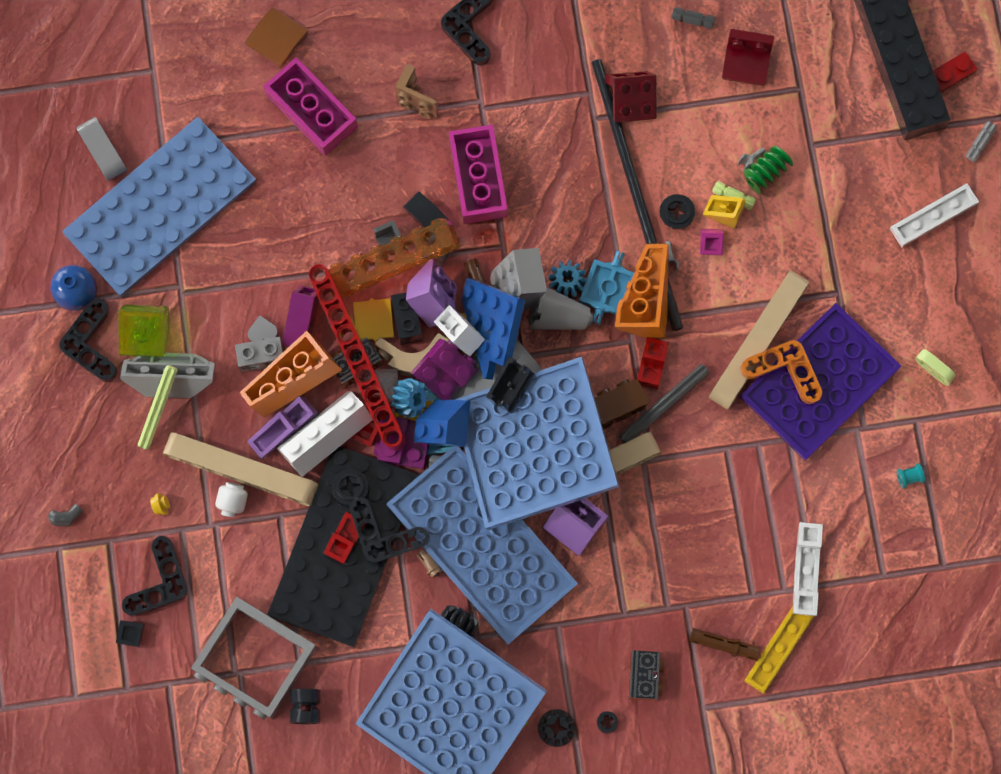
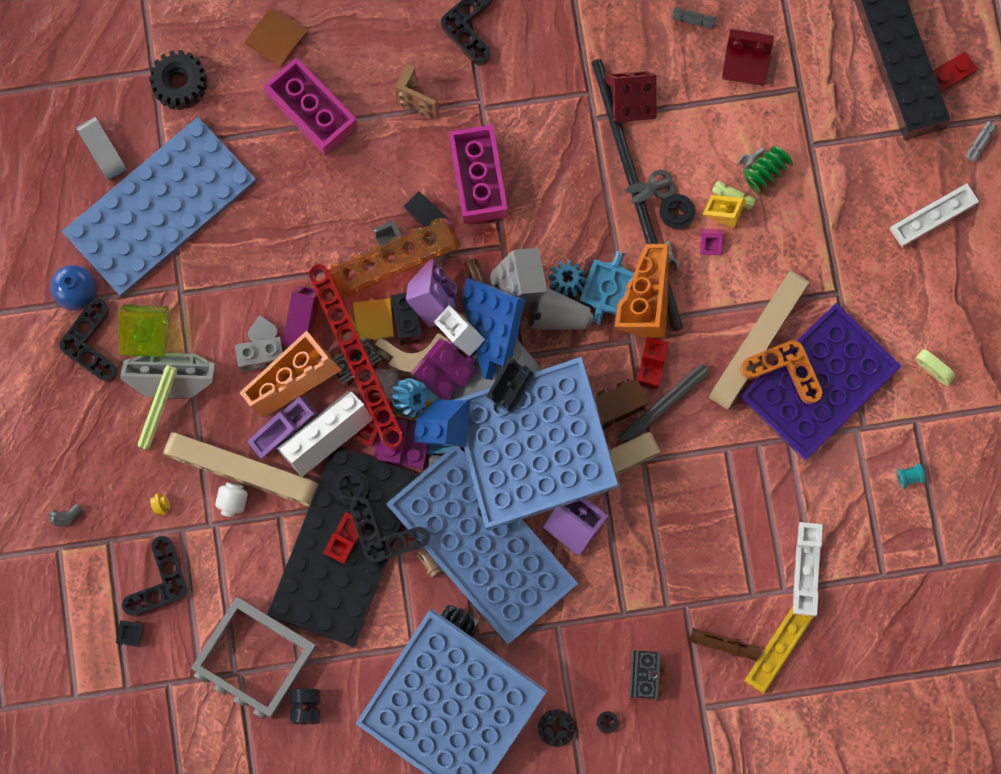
(173, 65): none -> black tyre
(648, 189): none -> dark grey piece

